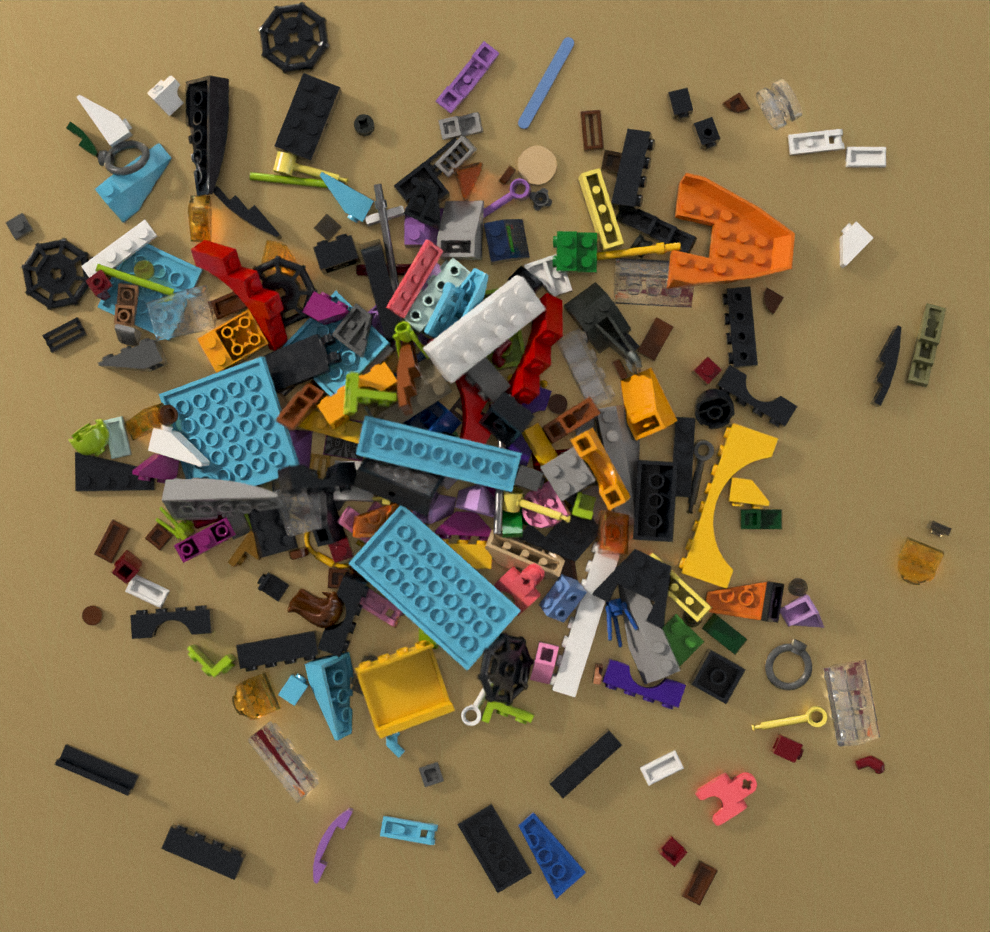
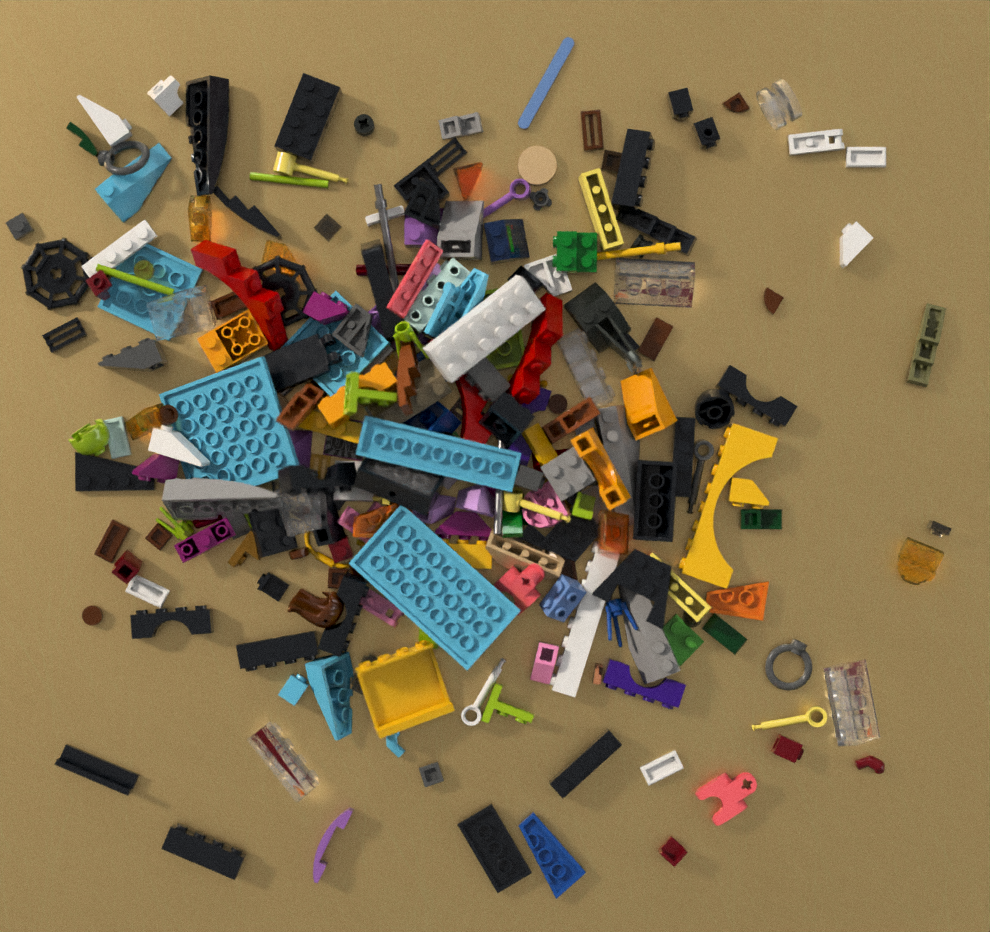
(126, 304): medium nougat slope -> none
(127, 335): light grey slope -> none
(209, 667): lime bracket -> none
(255, 697): clear yellow slope -> none
(291, 26): black plate -> none
(336, 254): black brick -> none
(350, 200): medium azure slope -> none
(408, 830): medium azure plate -> none
(456, 145): light grey slope -> none
(468, 77): medium lavender slope -> none
(498, 352): dark red arm -> none
(507, 175): reddish brown tile -> none
(517, 672): black plate -> none
(620, 370): reddish brown tile -> none
(699, 882): reddish brown tile -> none
(706, 371): dark red brick -> none
(717, 676): black brick -> none
(740, 327): black brick -> none
(743, 237): orange piece -> none
(772, 602): black tile -> none
(798, 587): clear smoke plate -> none
(801, 613): lavender slope -> none
(888, 359): black slope -> none

